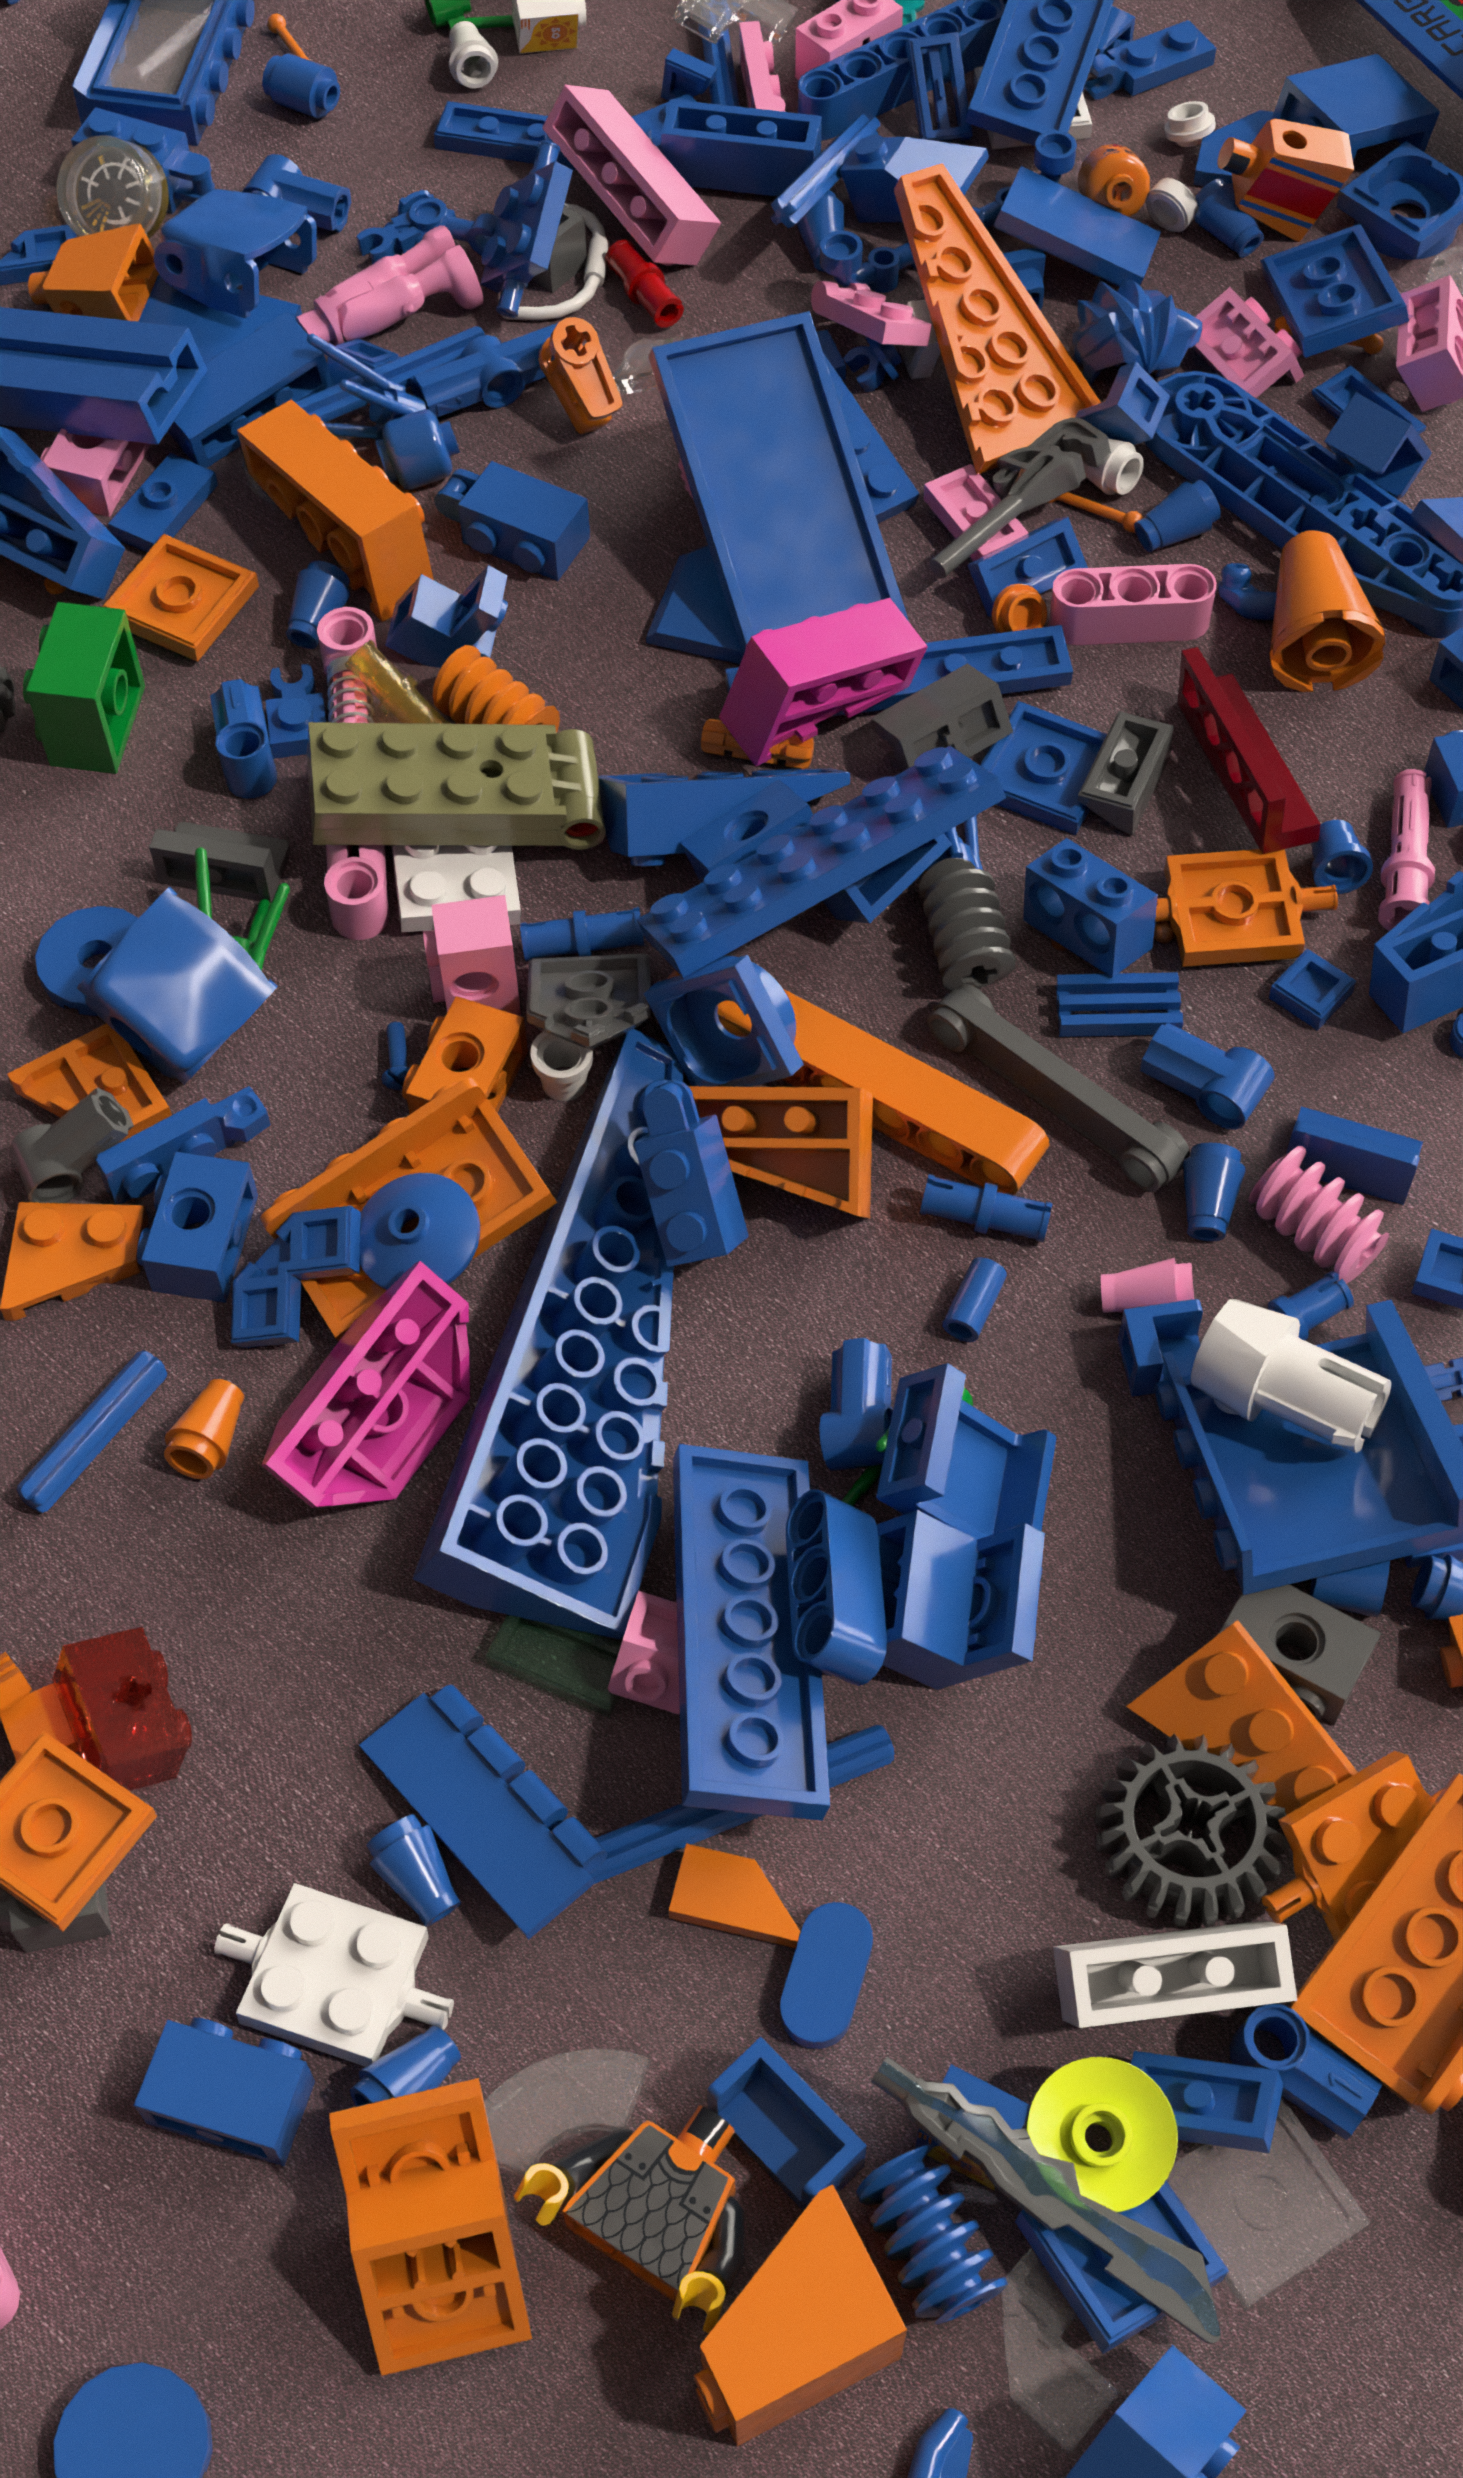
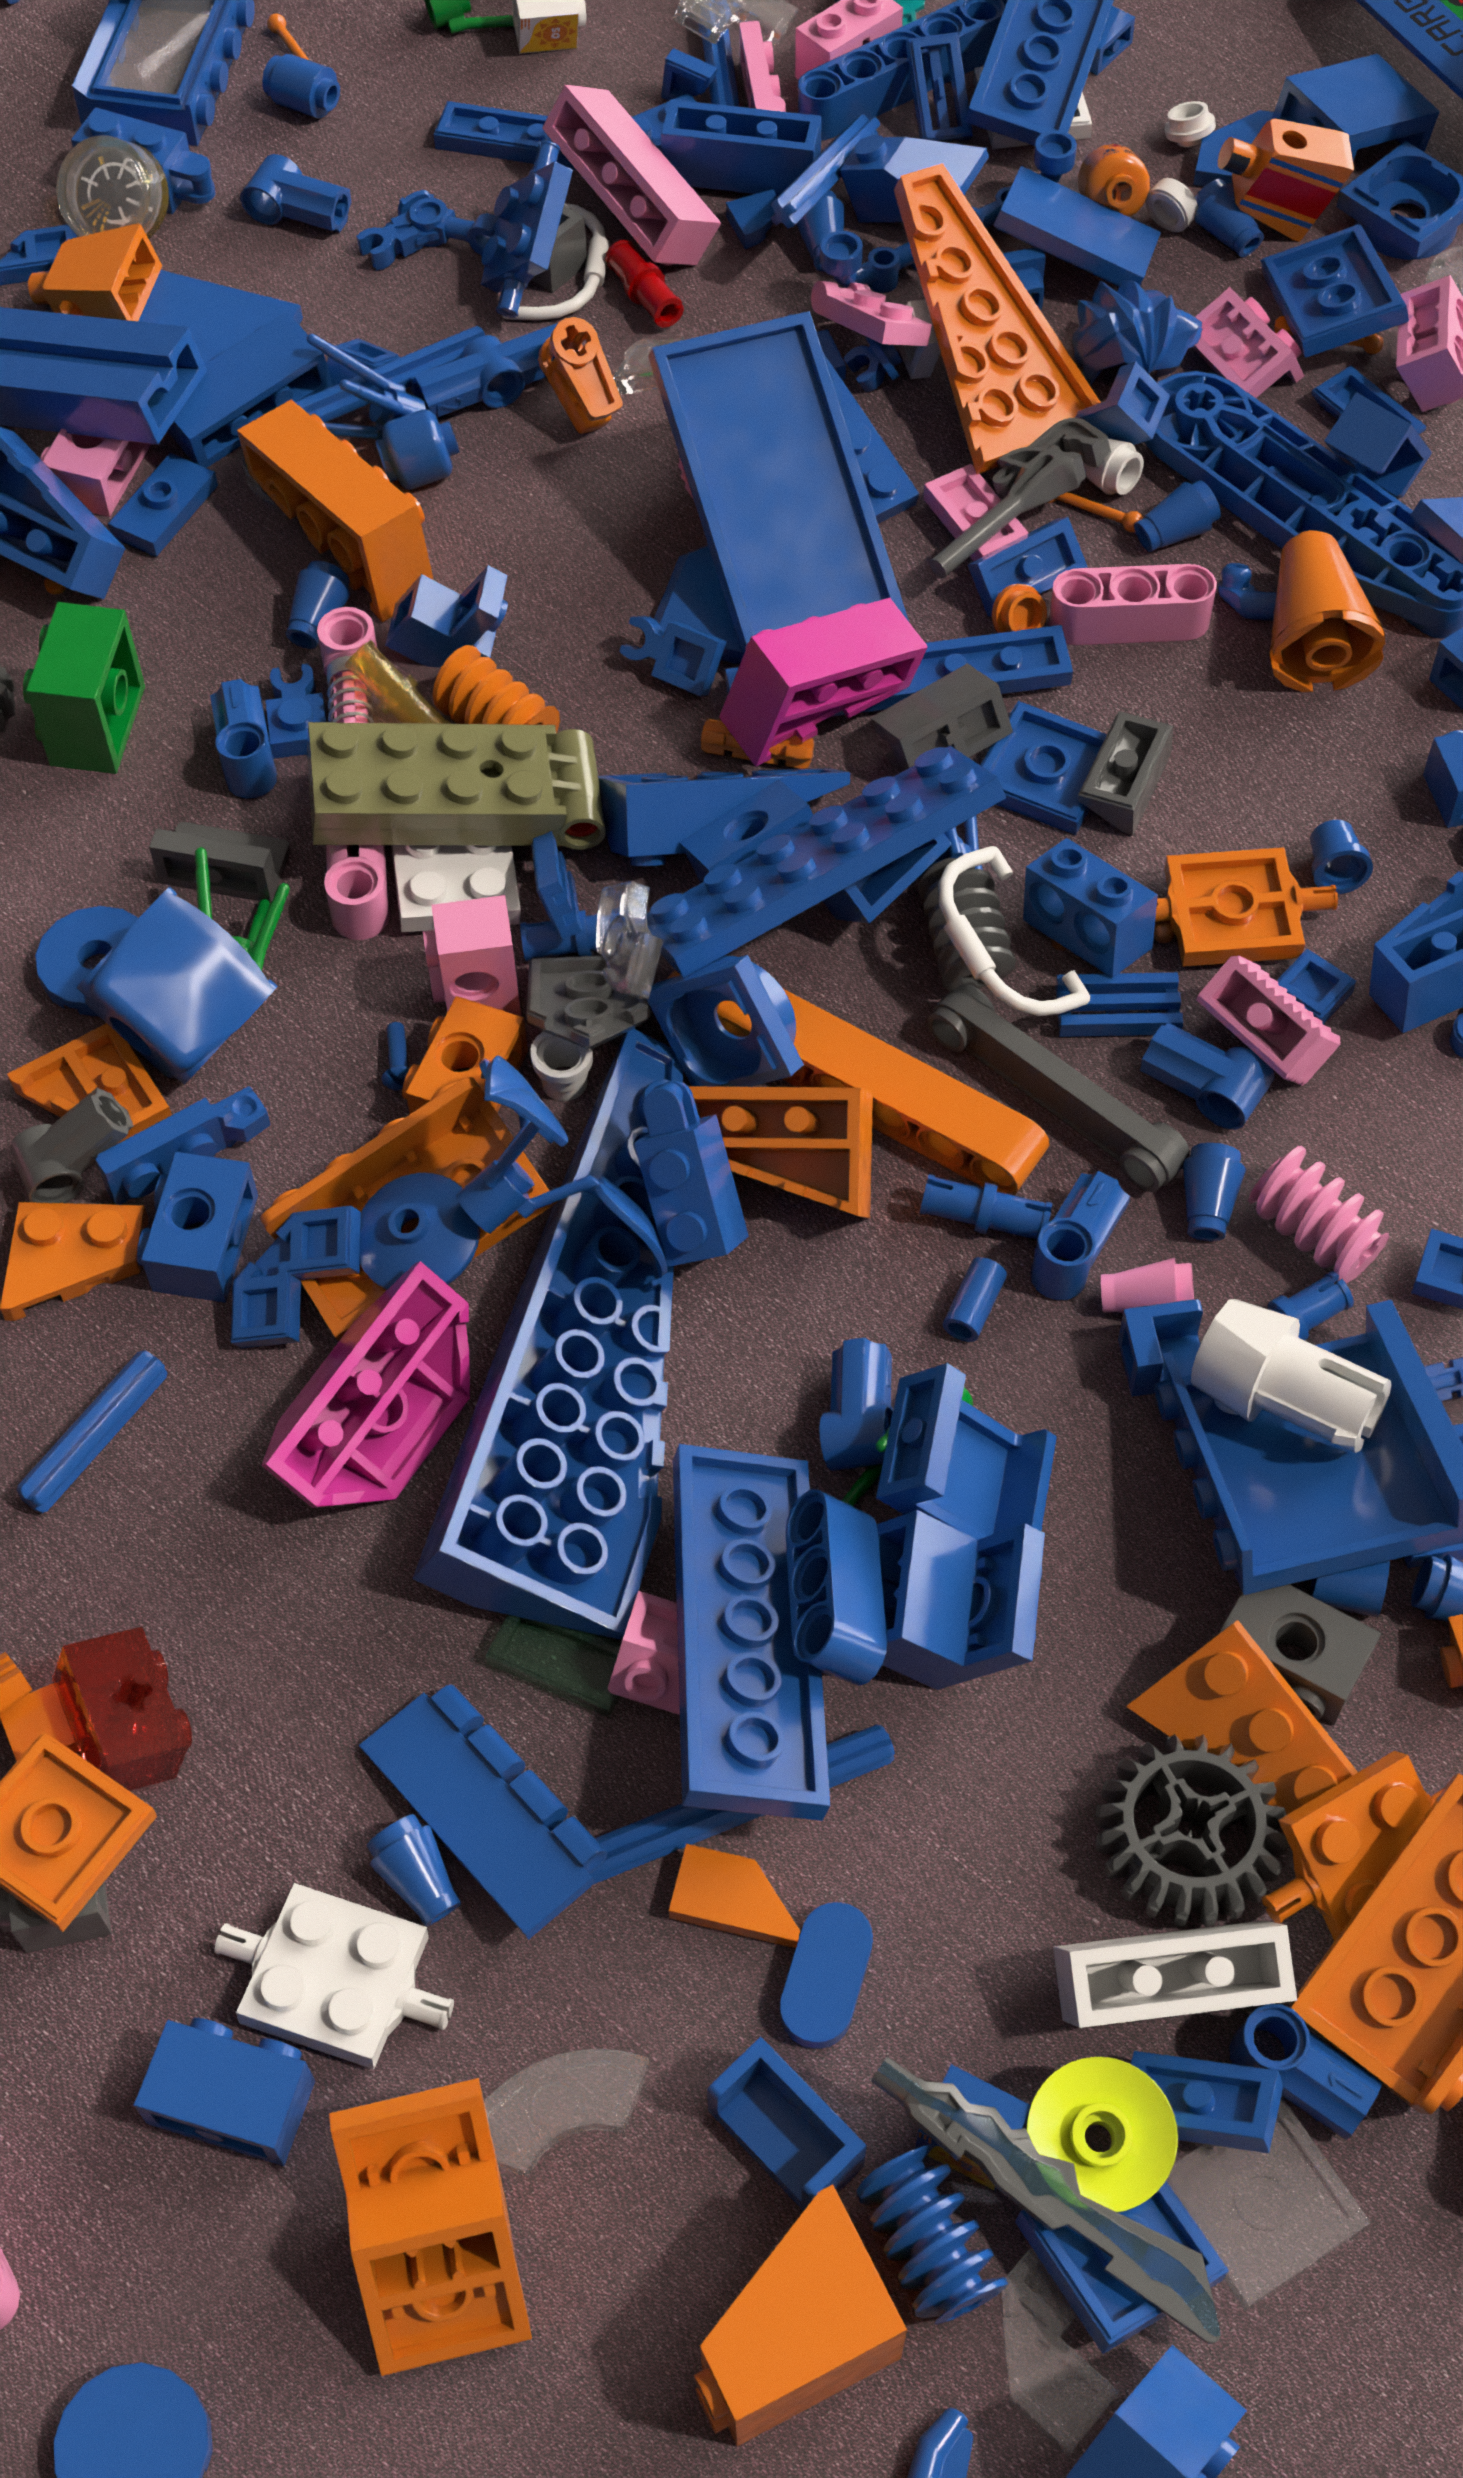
(182, 596): orange plate -> none
(205, 1431): orange cone -> none
(226, 243): blue piece -> none
(394, 290): bright pink piece -> none
(408, 2069): blue cone -> none
(471, 56): white cone -> none
(505, 1184): none -> blue plant
(517, 518): blue brick -> none
(555, 886): none -> blue tile
(626, 939): none -> clear tile
(654, 2207): torso -> none
(682, 654): none -> blue plate
(751, 217): none -> blue tile
(974, 952): none -> white piece
(1077, 1235): none -> blue piece
(1151, 61): blue plate -> none
(1244, 757): dark red fence -> none
(1268, 1020): none -> bright pink brick
(1360, 1154): blue panel -> none
(1408, 869): bright pink pin -> none

